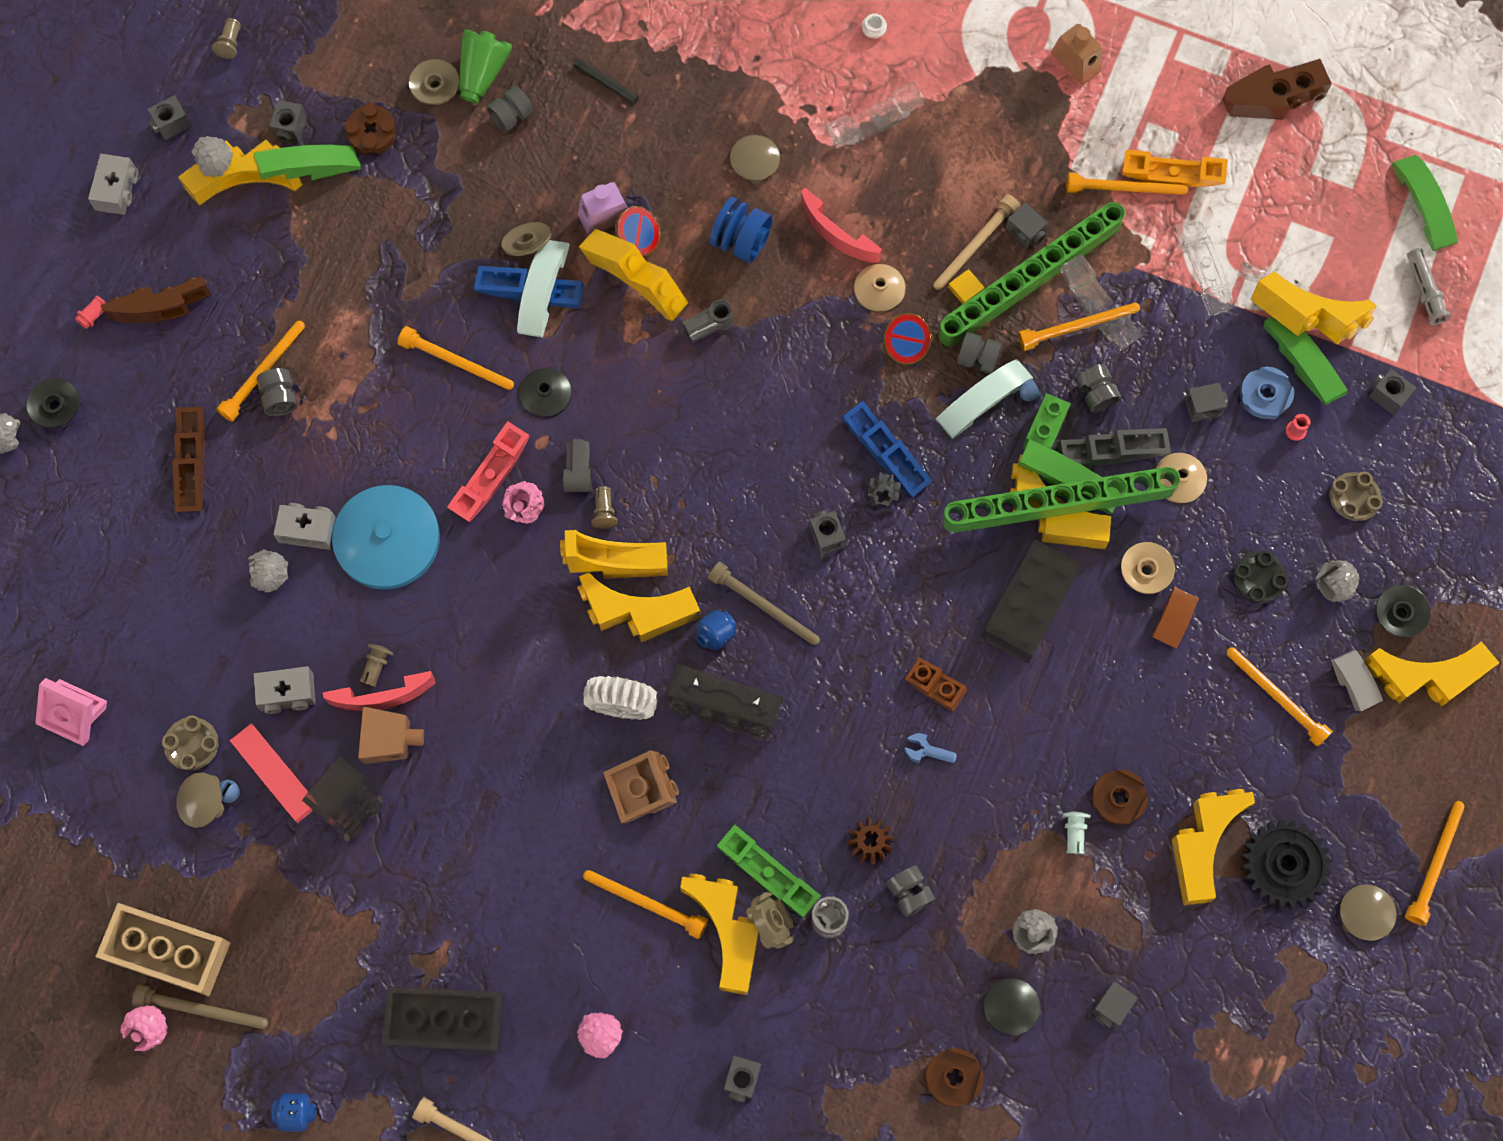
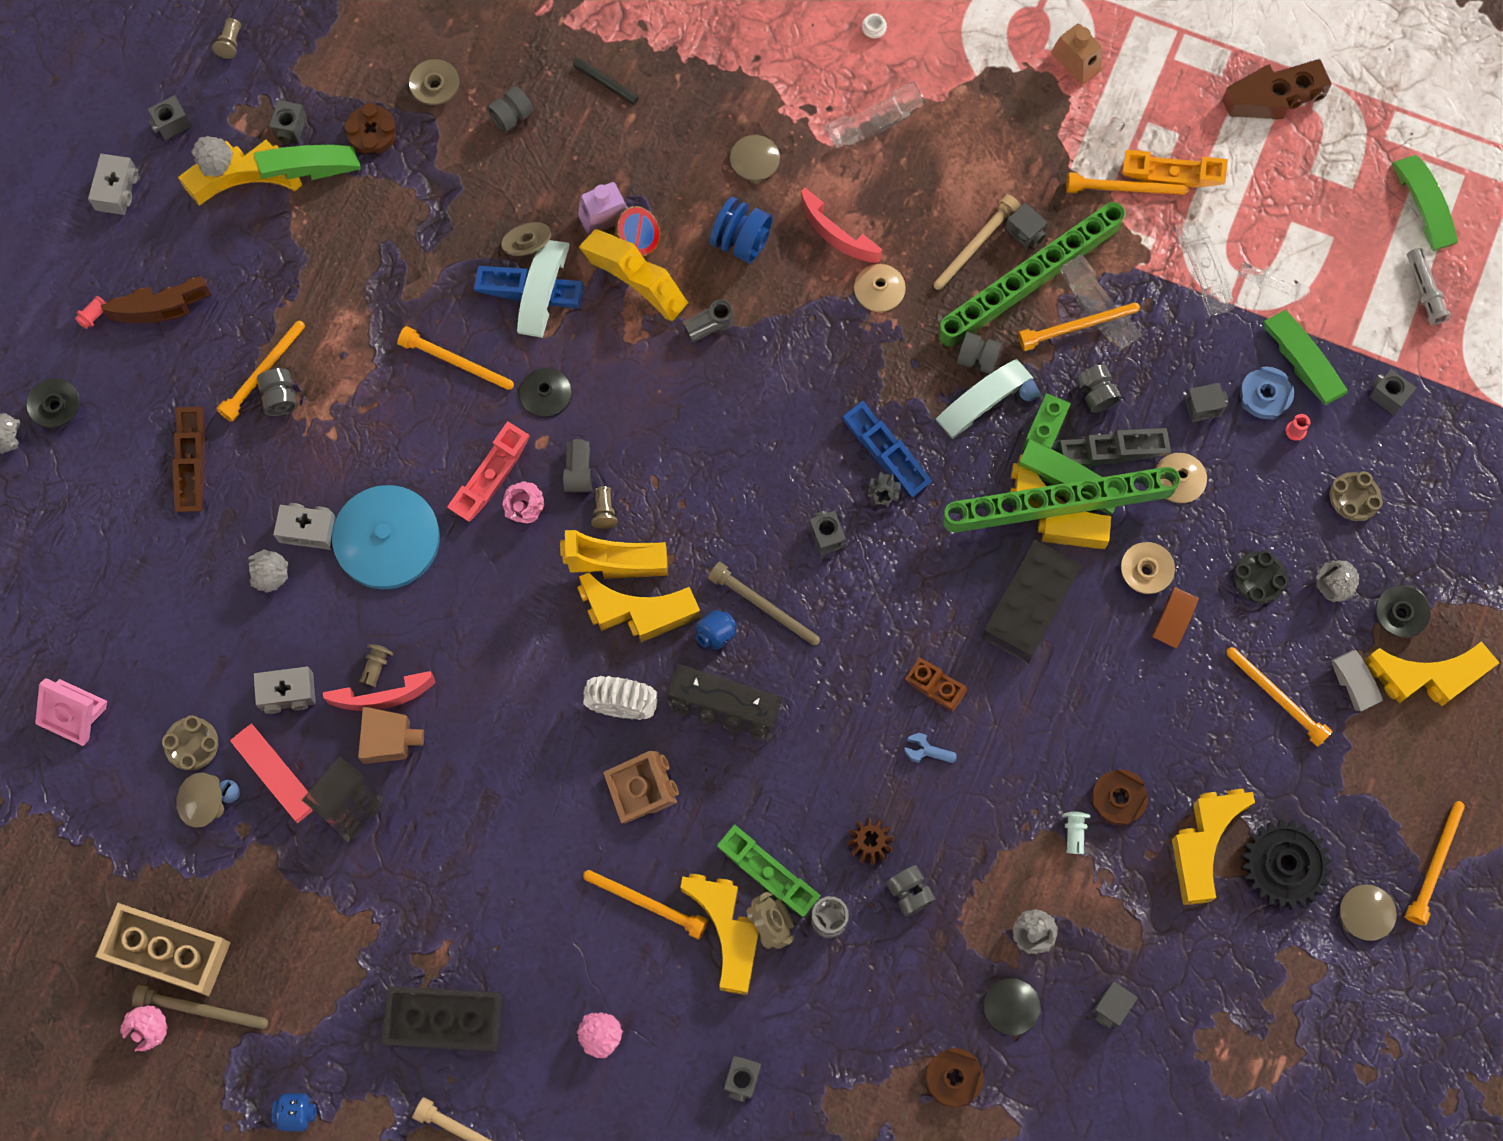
(480, 63): bright green cone -> none
(907, 338): piece -> none
(965, 286): yellow tile -> none
(1305, 311): yellow arch -> none

